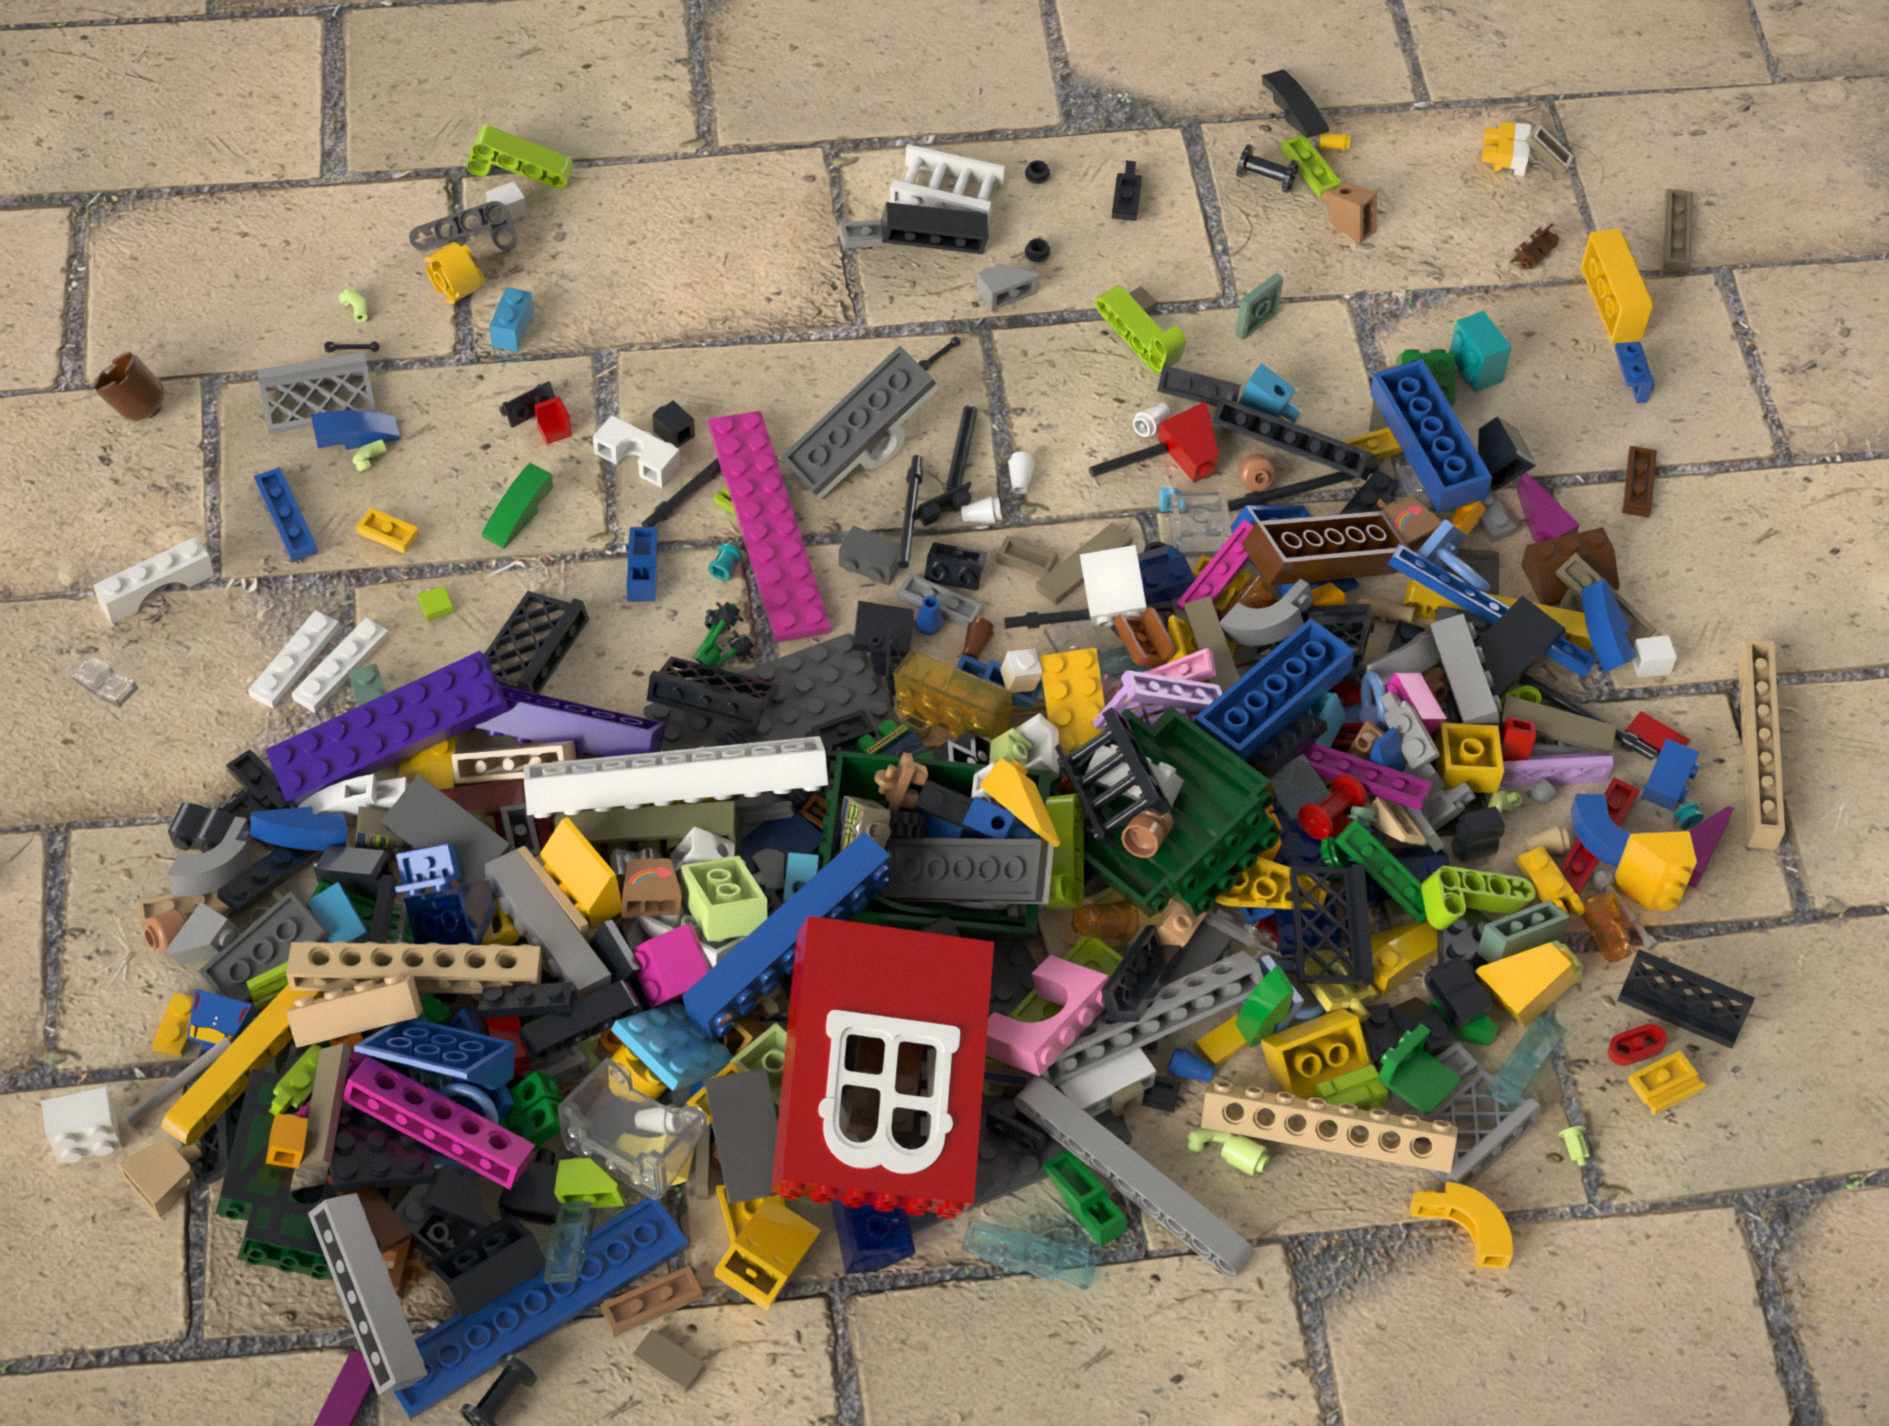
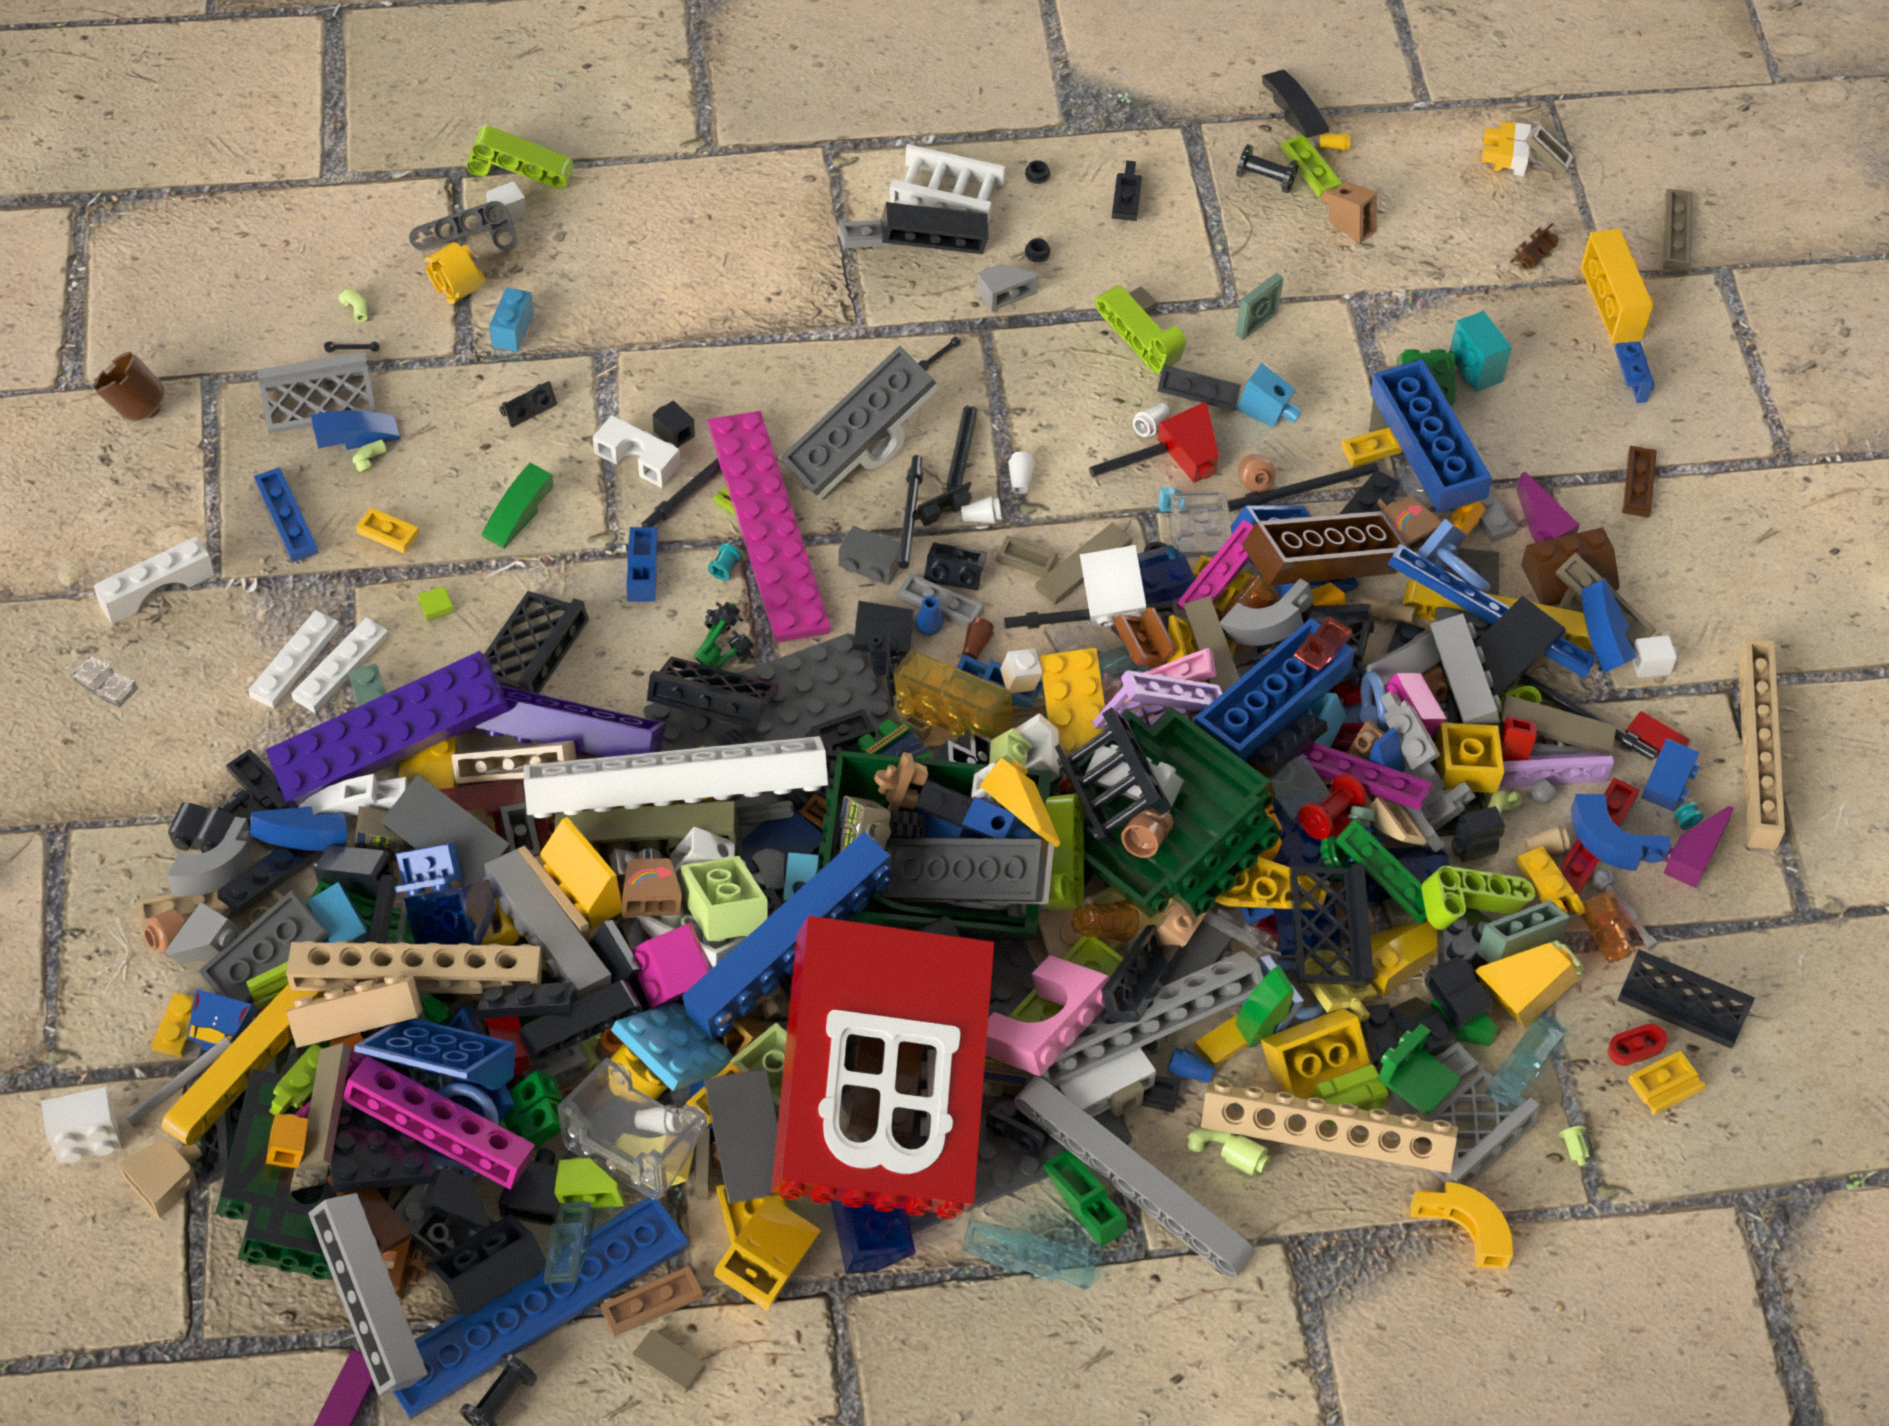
(553, 420): red panel -> none
(1294, 439): black brick -> none
(1324, 644): none -> clear red slope
(1503, 452): black slope -> none
(1656, 869): yellow slope -> none

